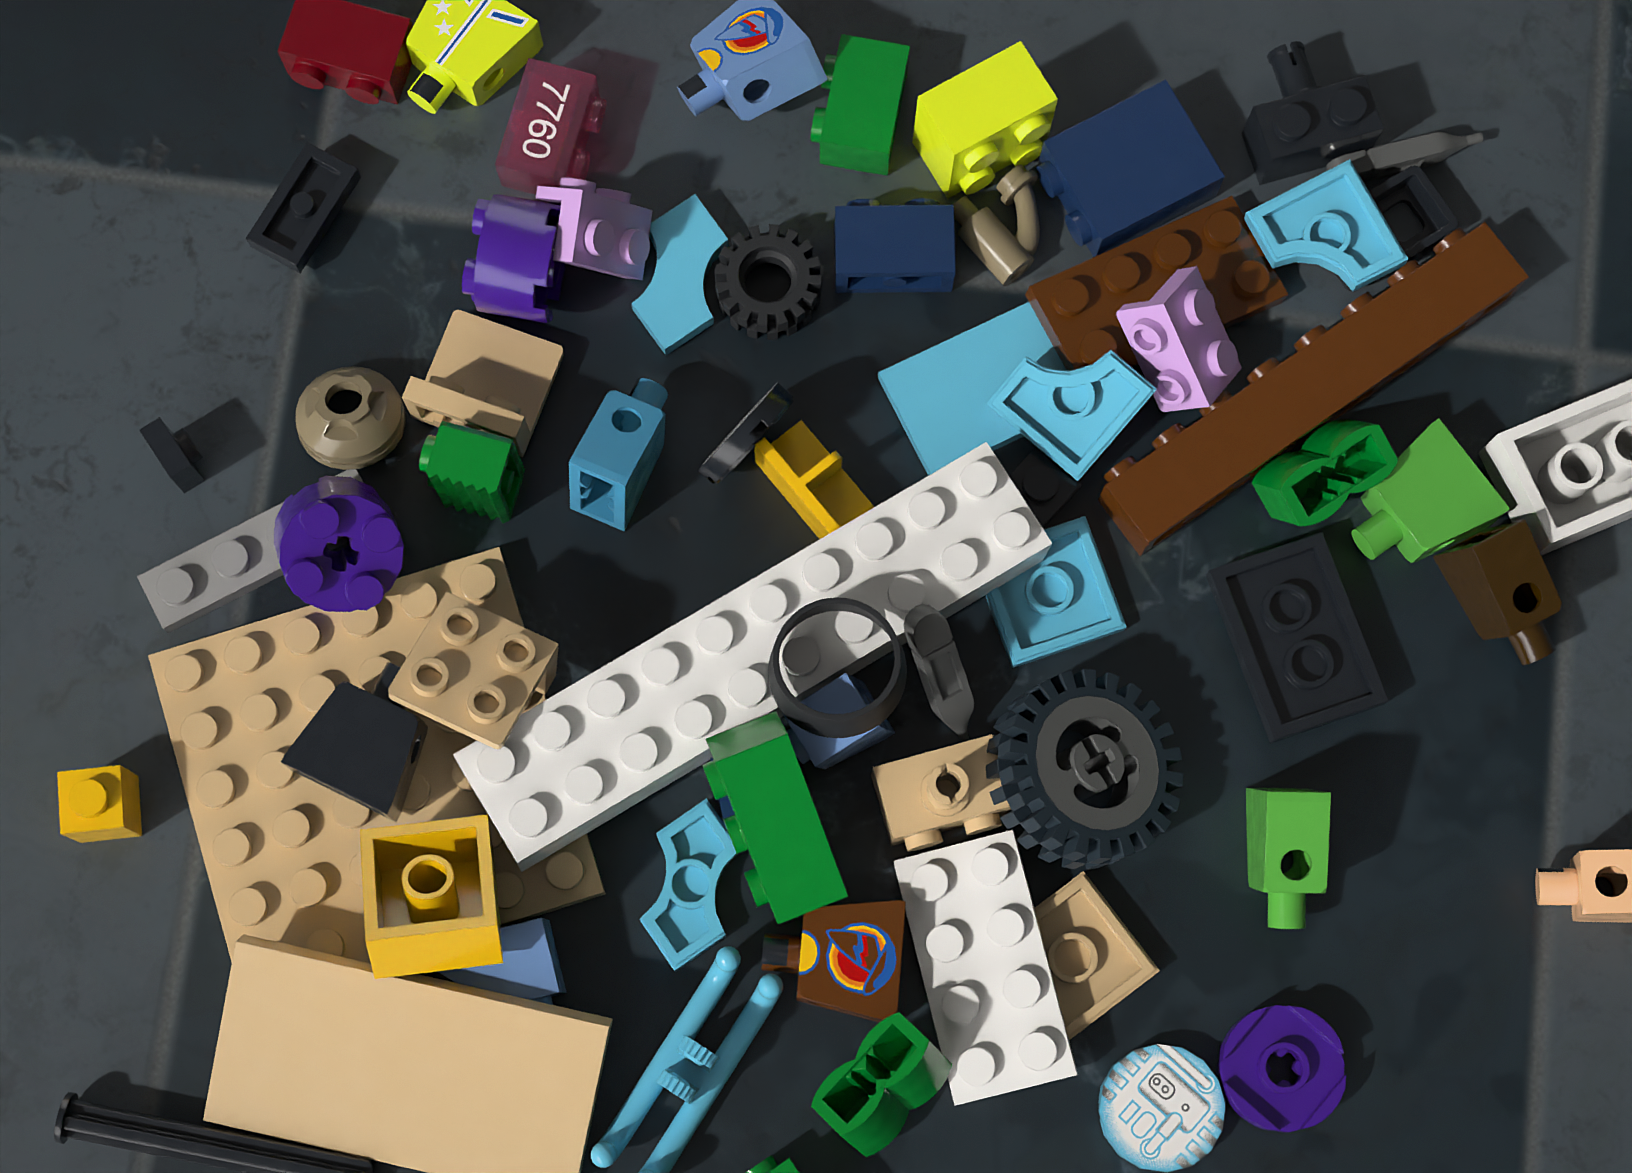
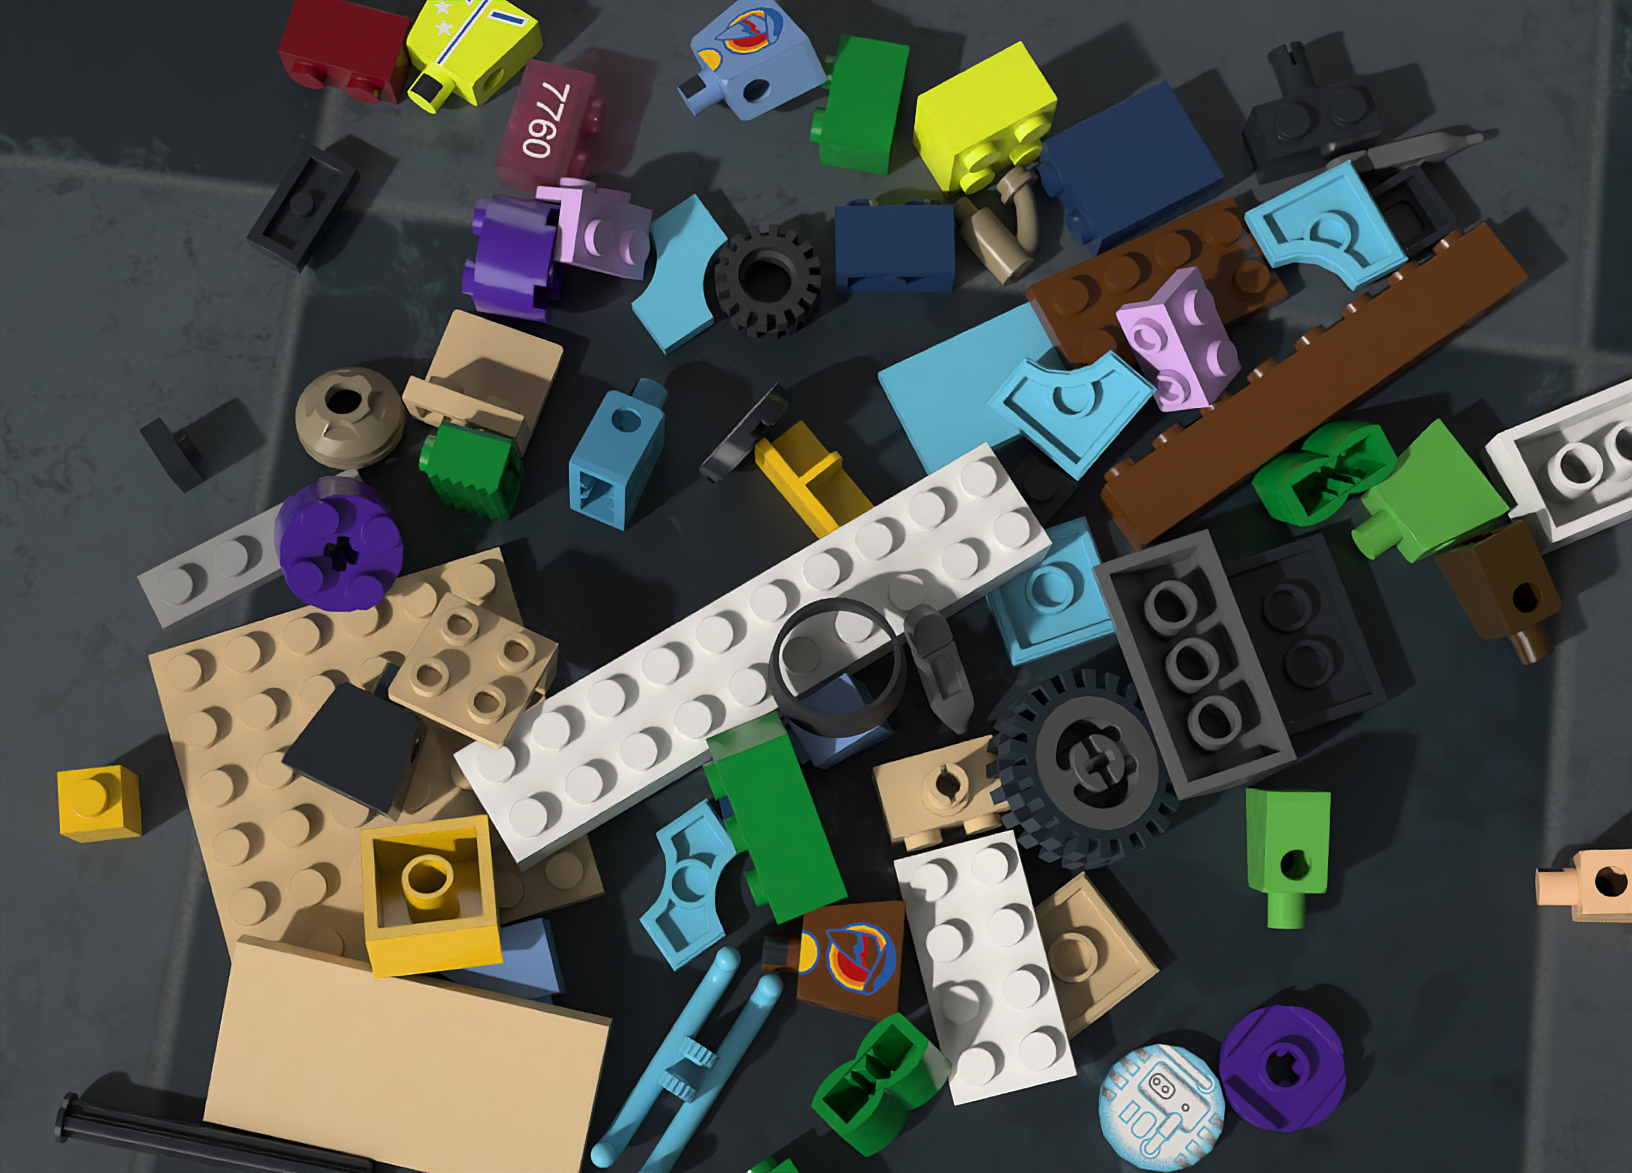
(1194, 666): none -> dark grey slope

